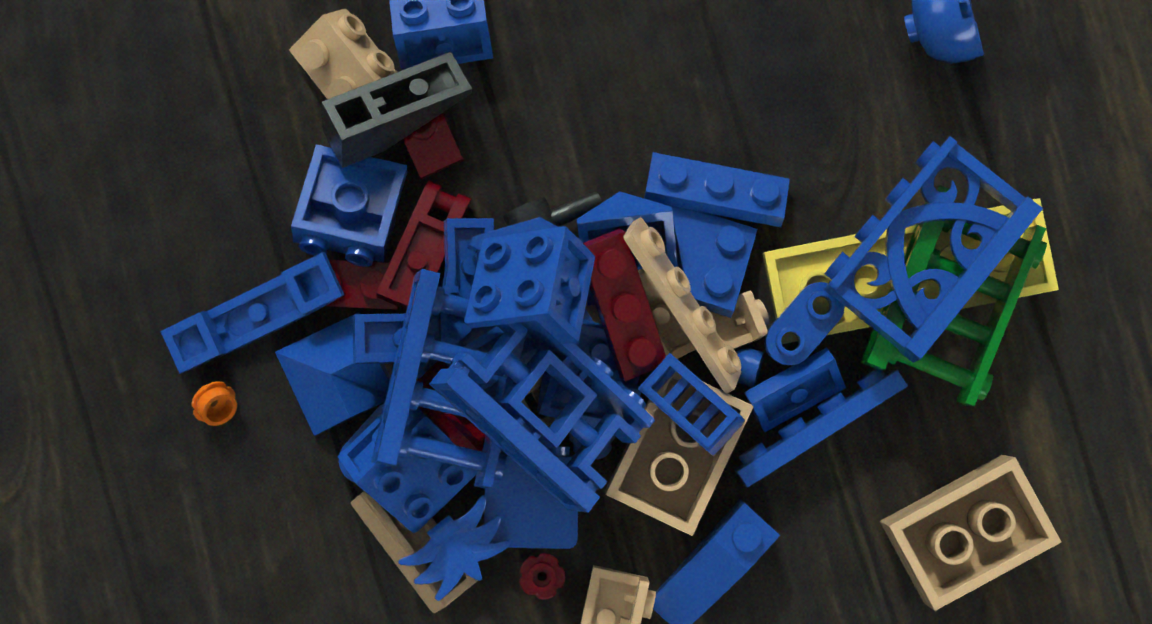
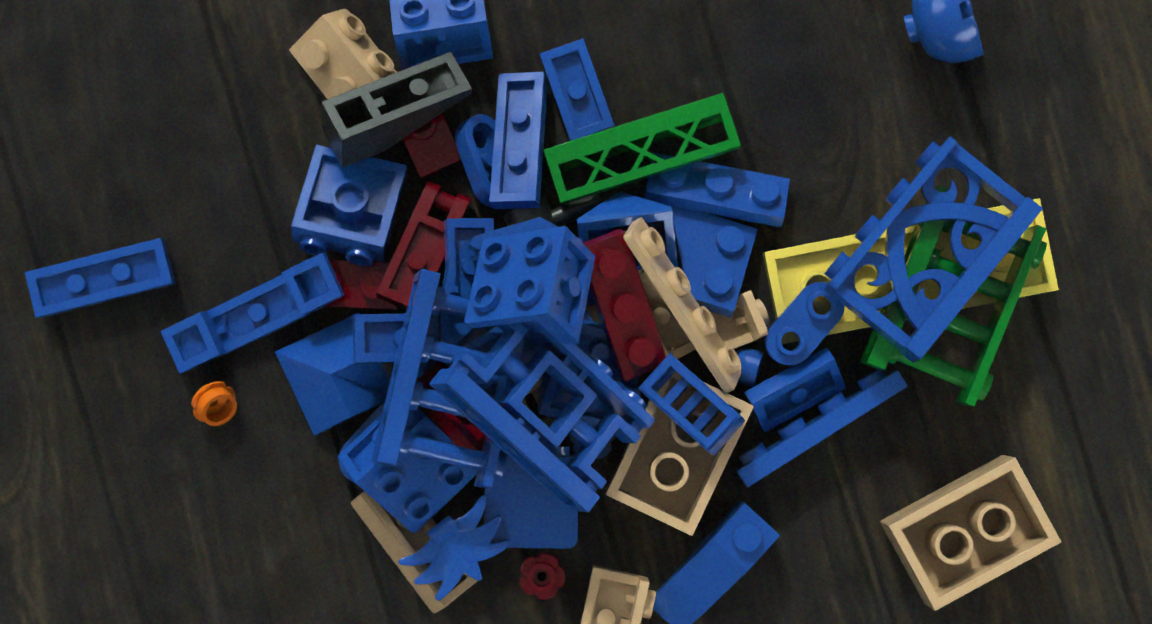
(100, 278): none -> blue plate
(477, 159): none -> blue plate
(518, 140): none -> plate
(576, 90): none -> blue plate
(640, 134): none -> green fence

